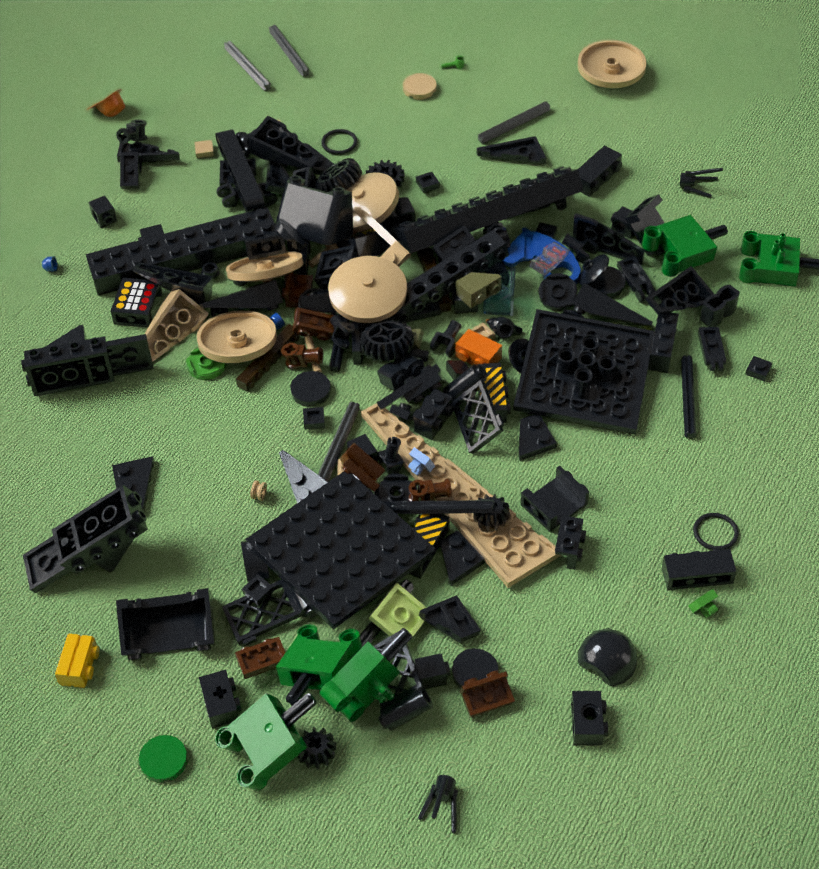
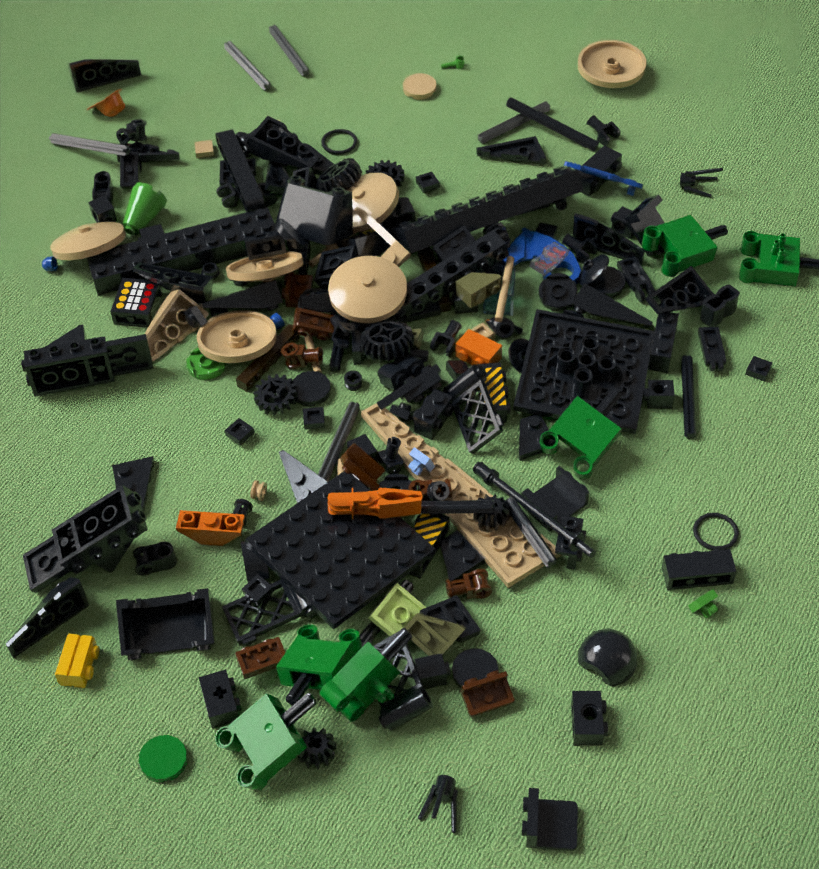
(54, 610): none -> black wedge
(88, 240): none -> tan dish
(90, 144): none -> axle
(99, 72): none -> black wedge
(103, 186): none -> black piece
(142, 207): none -> bright green cone
(154, 558): none -> black piece
(194, 317): none -> black plate
(210, 527): none -> orange slope
(239, 431): none -> black plate
(247, 507): none -> black bush
(285, 391): none -> black gear
(357, 384): none -> black bush
(380, 503): none -> orange arm
(433, 634): none -> olive wing
(440, 496): none -> black bush
(470, 585): none -> reddish brown connector
(491, 477): none -> black bar
(504, 289): none -> tan bar
(531, 533): none -> black axle
(549, 822): none -> black bracket
(552, 124): none -> black axle
(585, 432): none -> green piece
(603, 130): none -> black piece
(608, 176): none -> blue piece
(659, 394): none -> black brick

